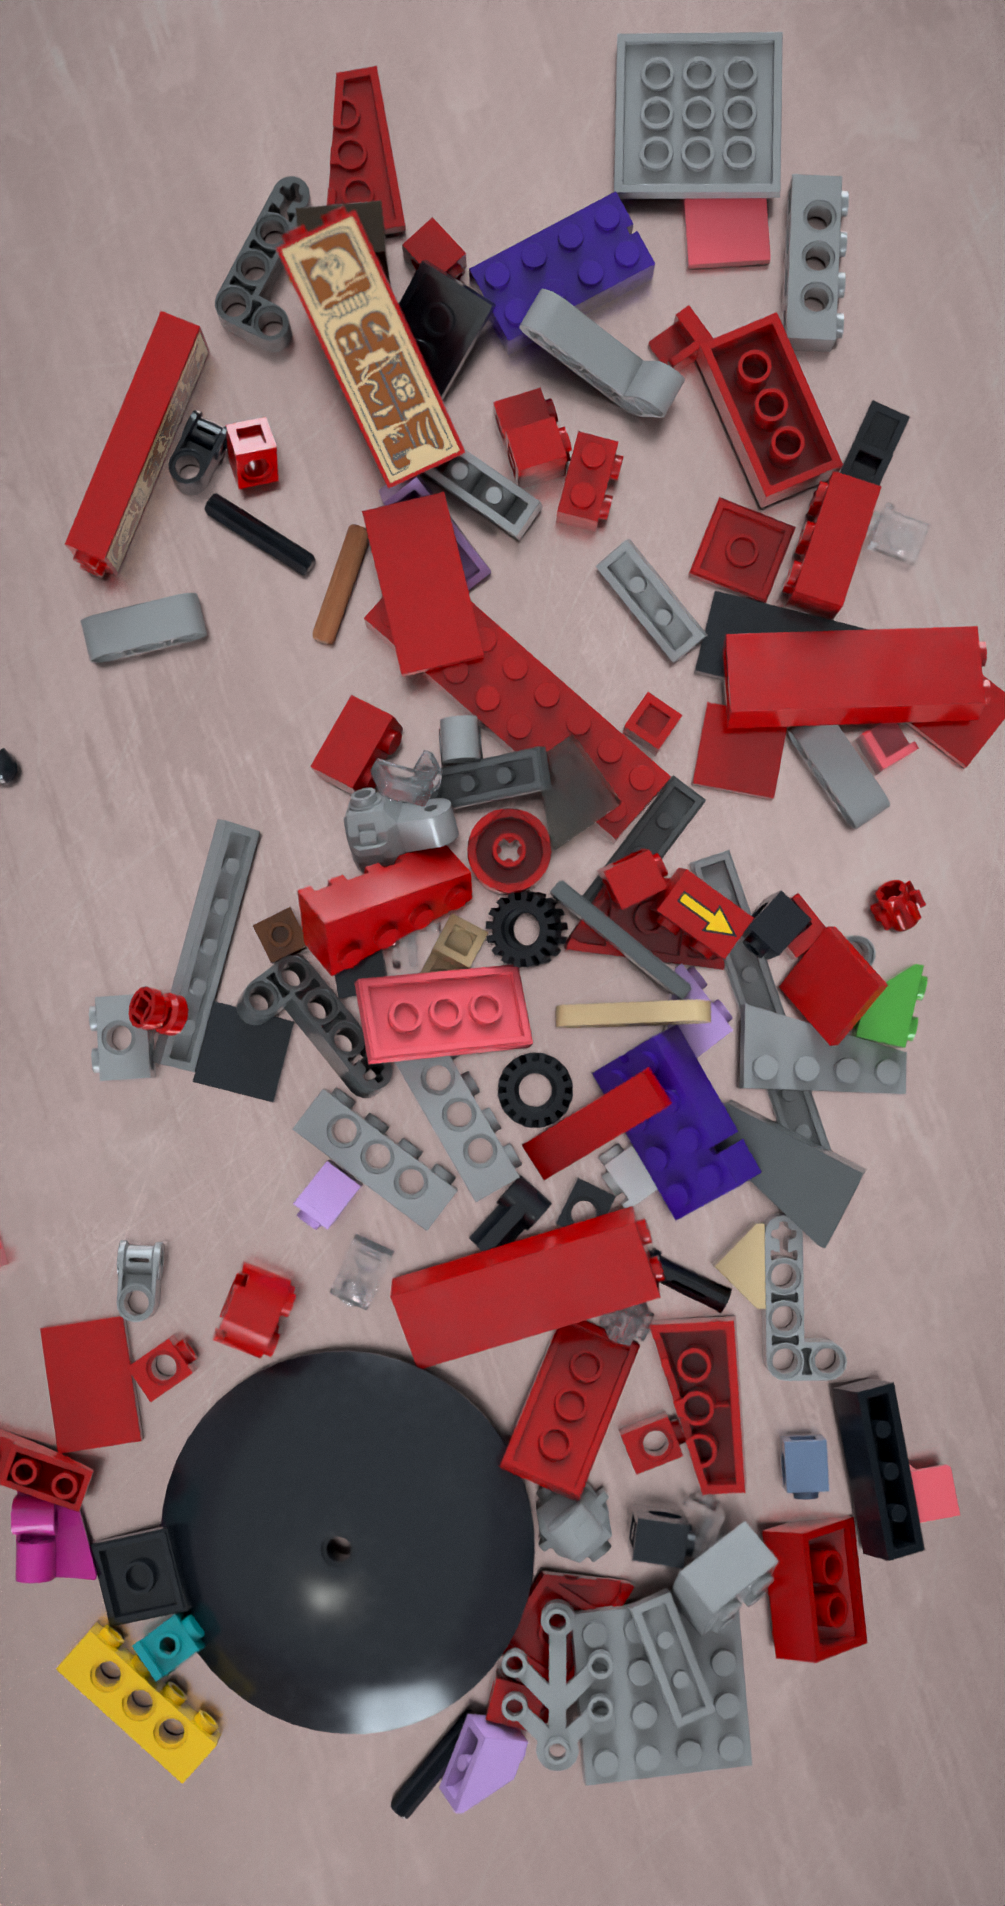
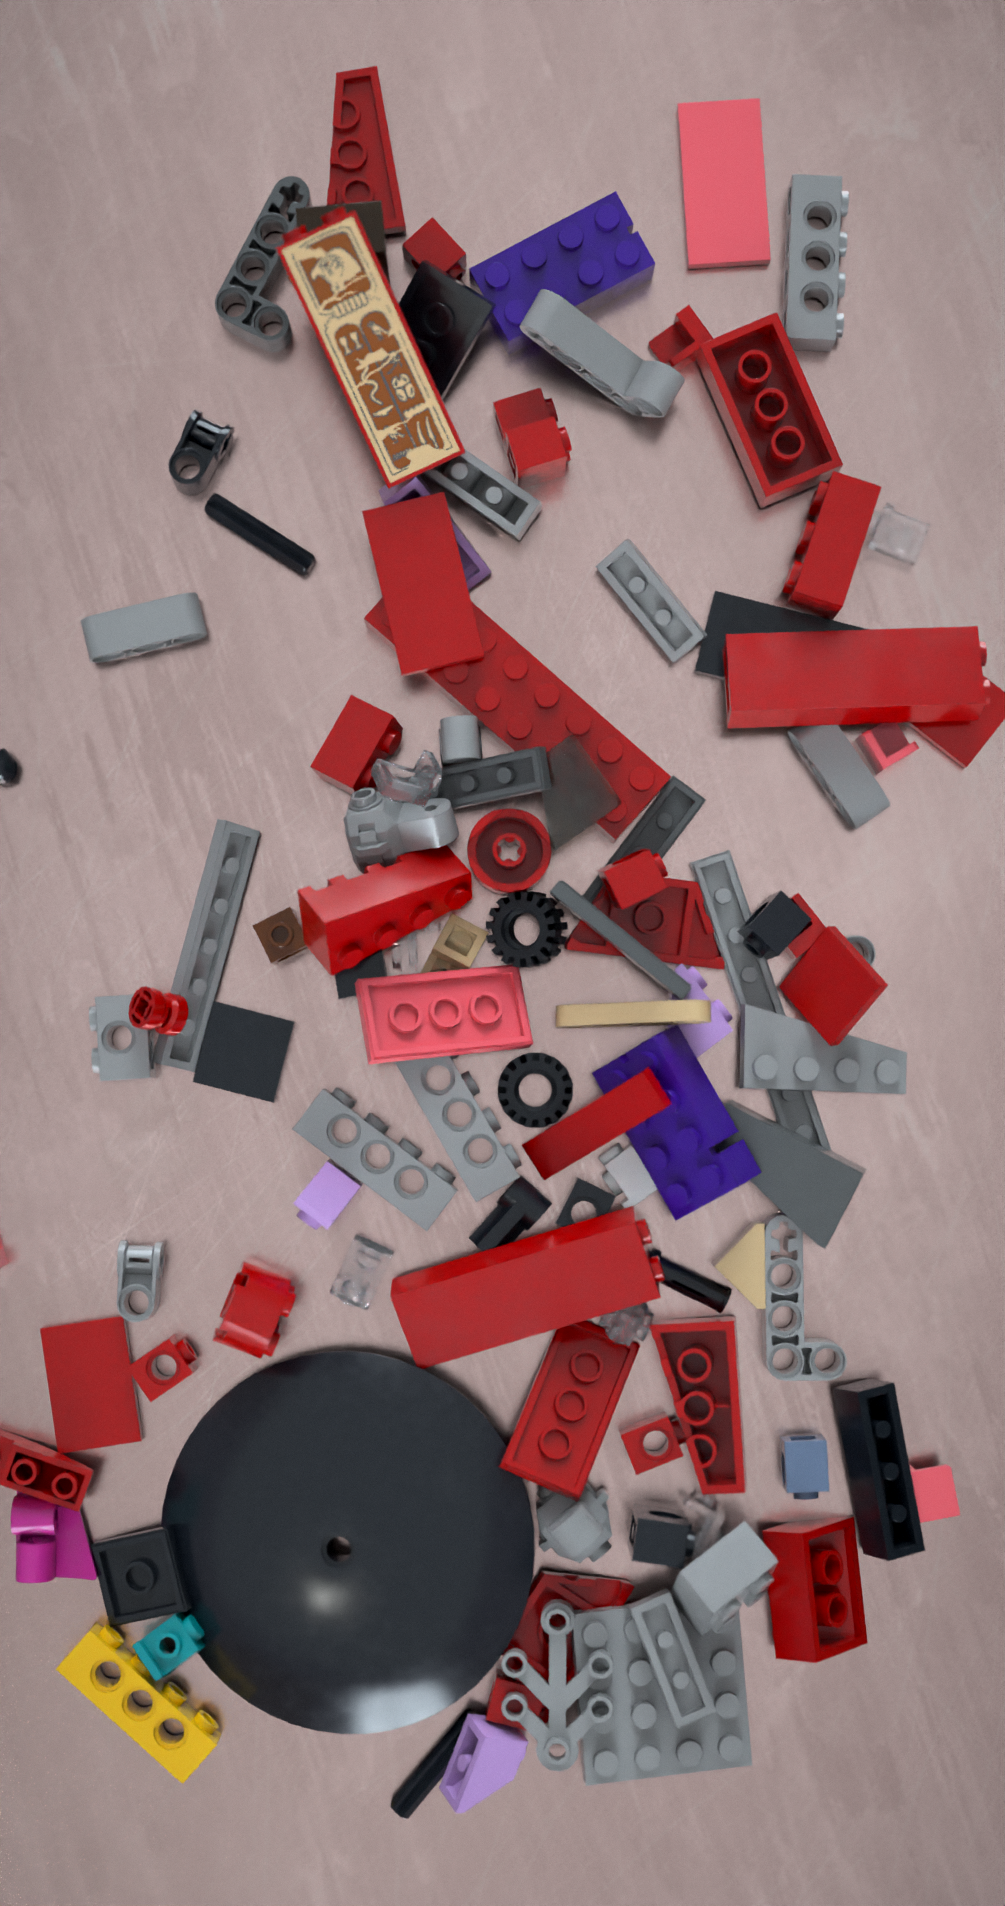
(137, 445): red brick -> none
(252, 452): red brick -> none
(319, 1031): dark grey beam -> none
(341, 584): nougat axle -> none
(587, 480): red brick -> none
(652, 723): red panel -> none
(698, 115): light grey plate -> none
(700, 914): red brick -> none
(738, 758): red tile -> none
(741, 551): red tile -> none
(875, 443): black slope -> none
(891, 1015): bright green slope -> none
(897, 905): red gear -> none

